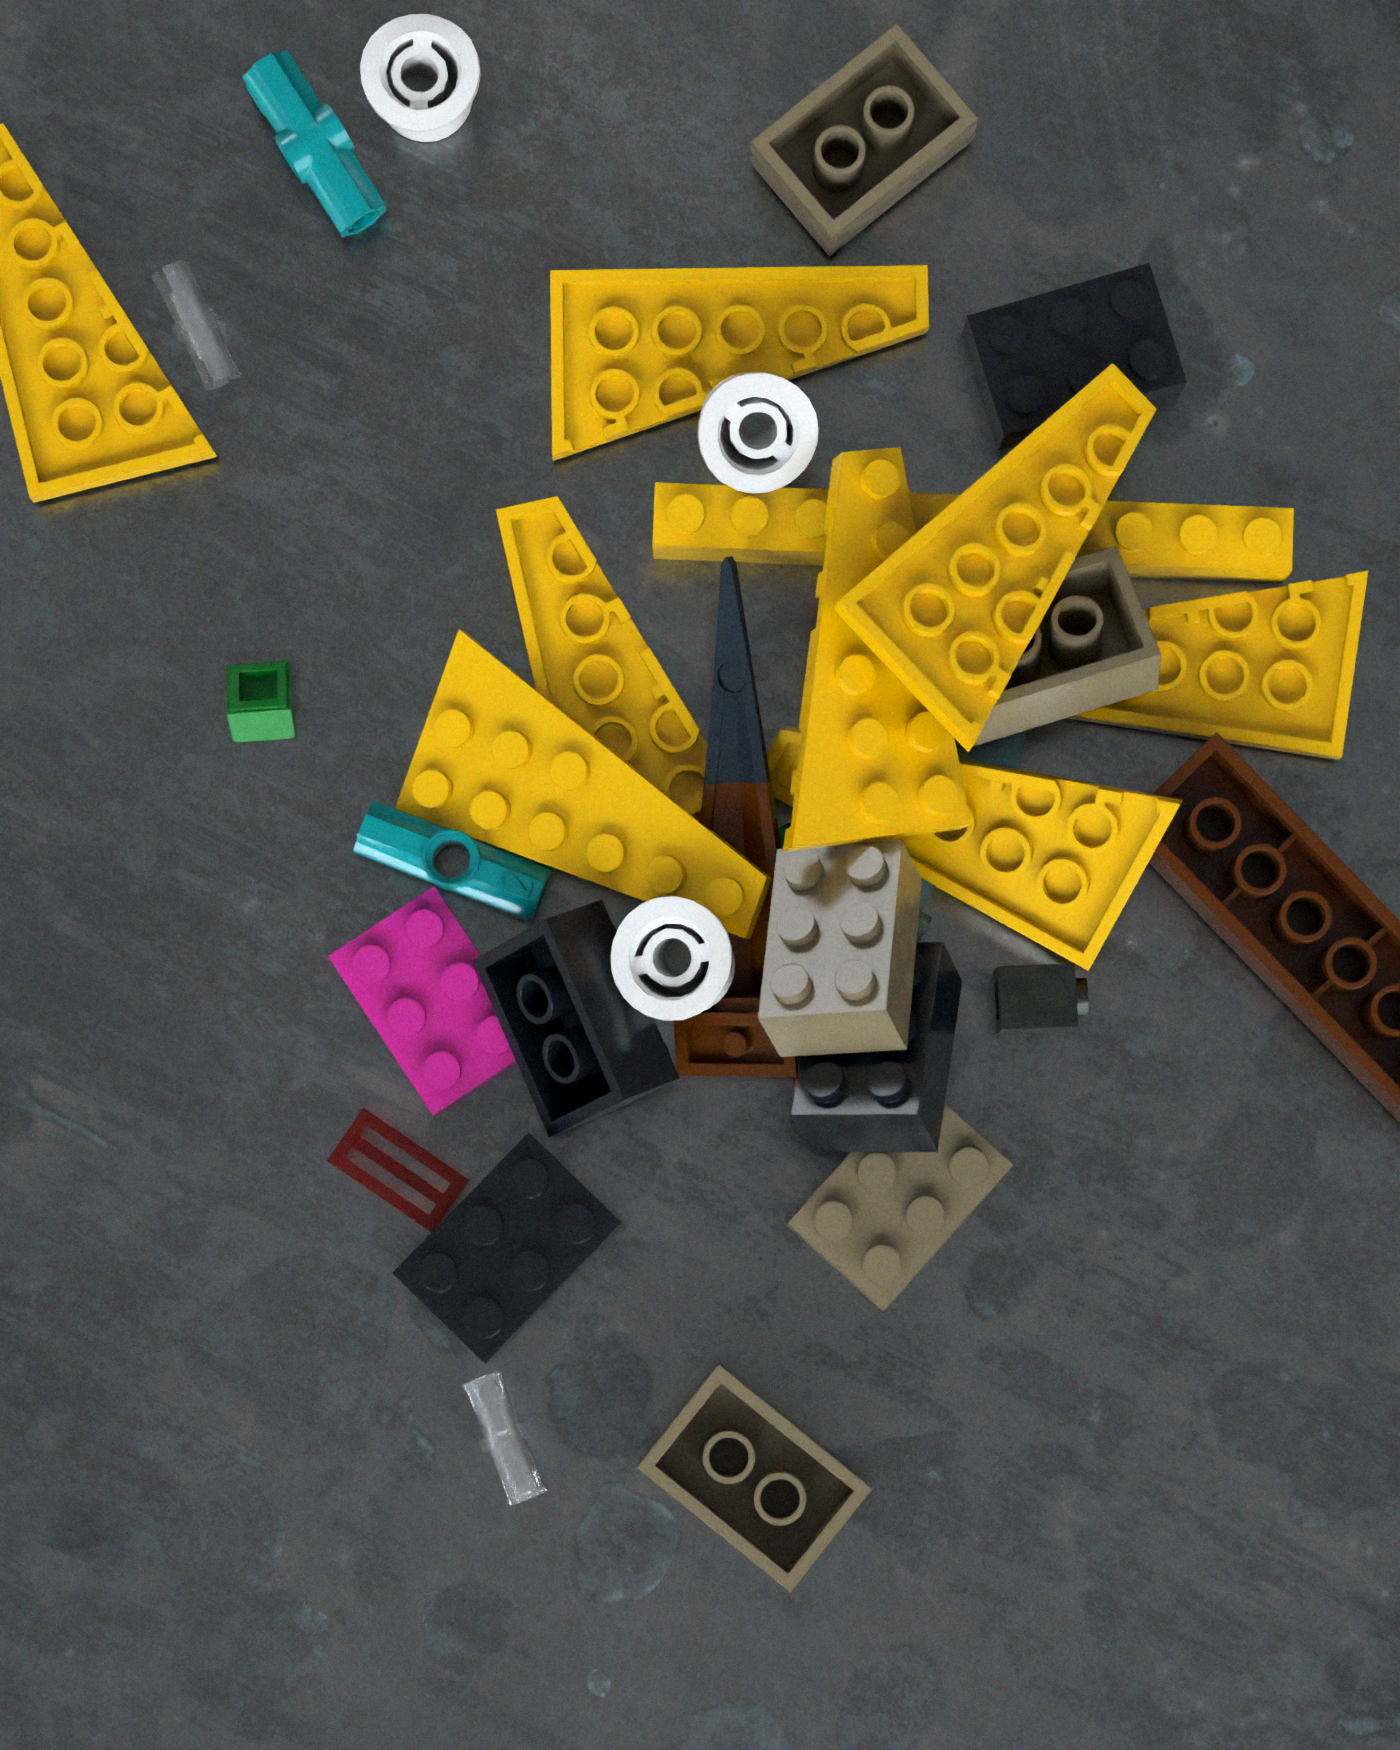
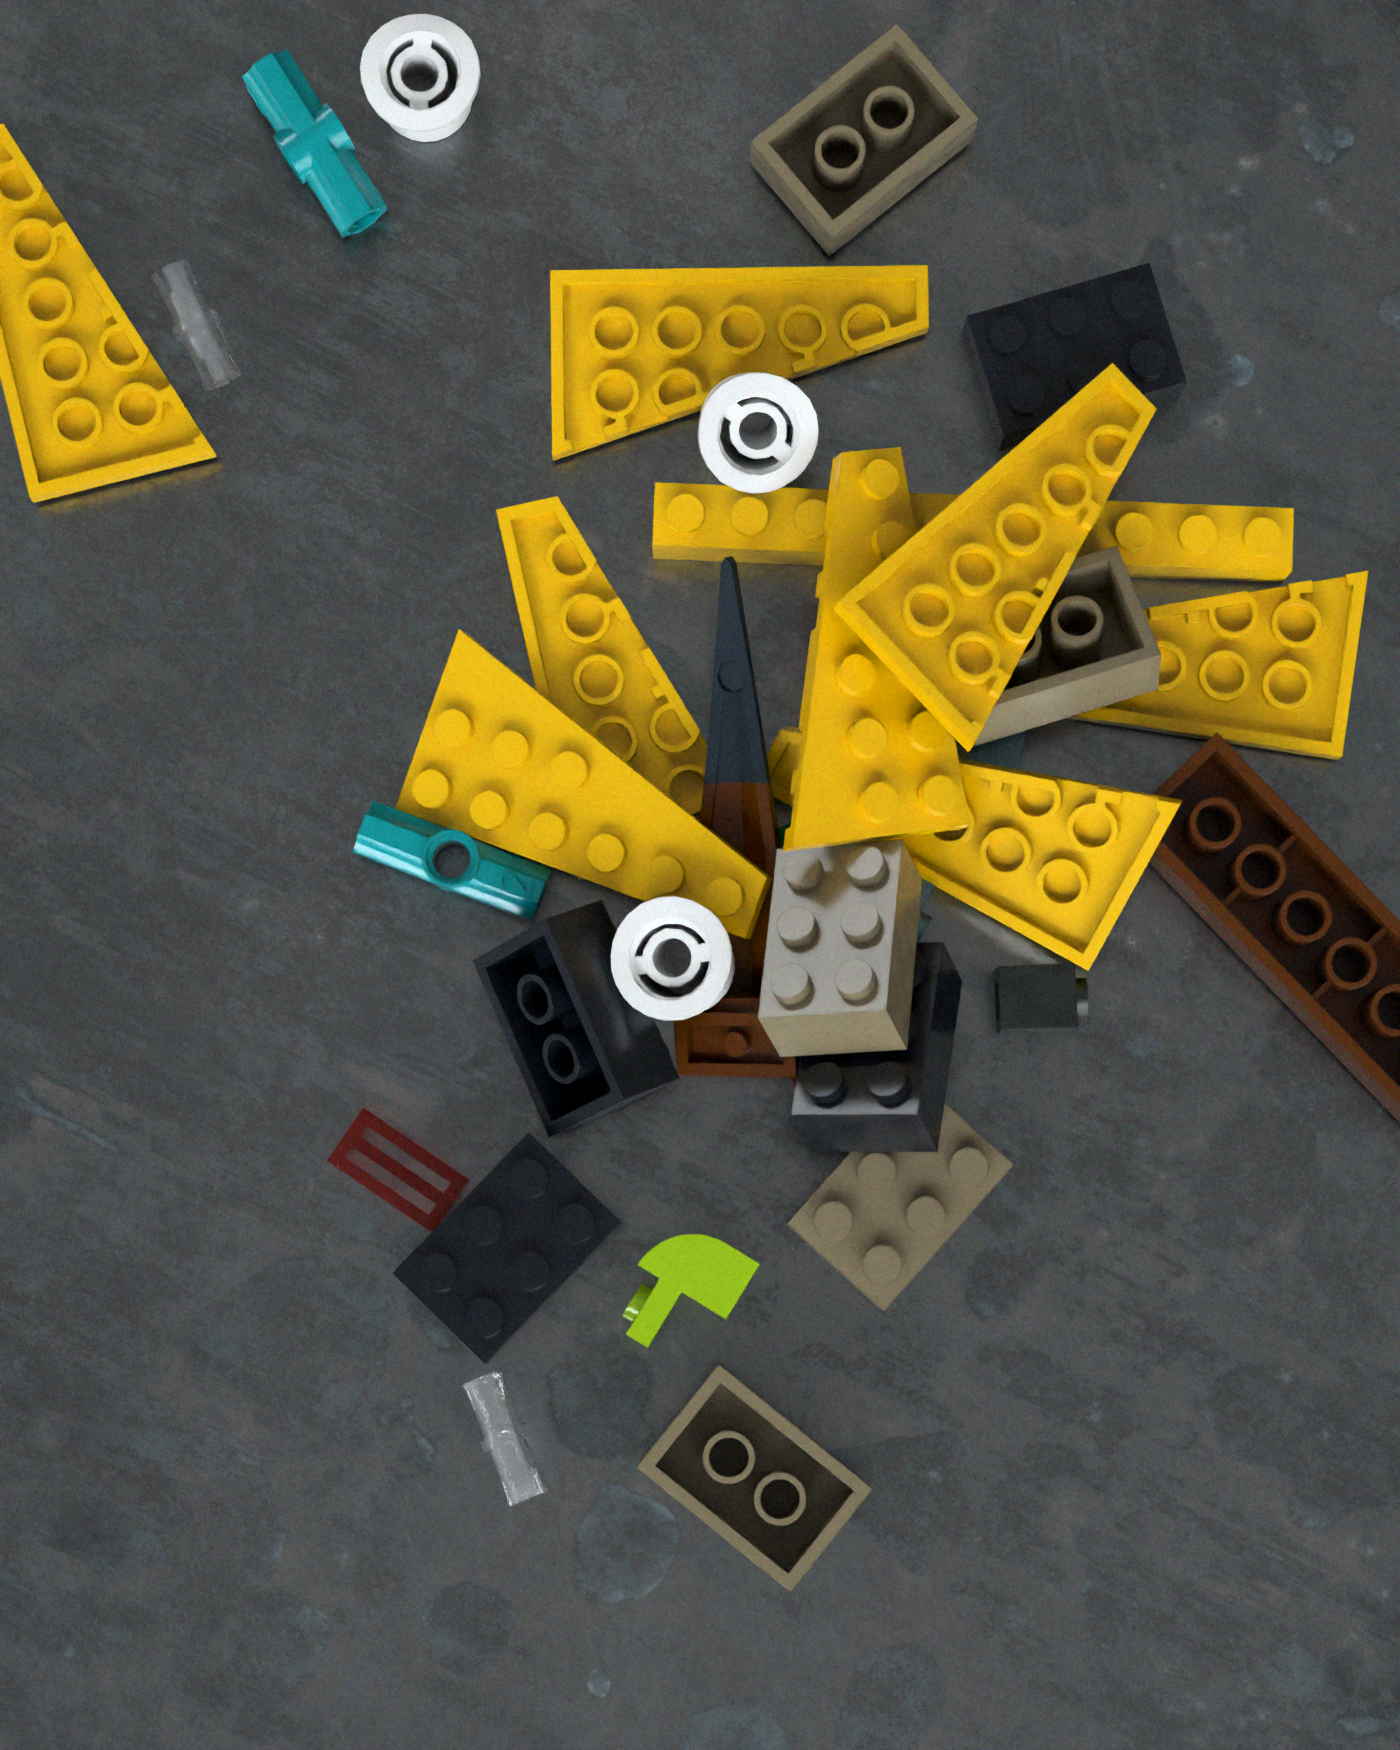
(260, 701): green slope -> none
(427, 1000): dark pink plate -> none
(688, 1265): none -> lime brick

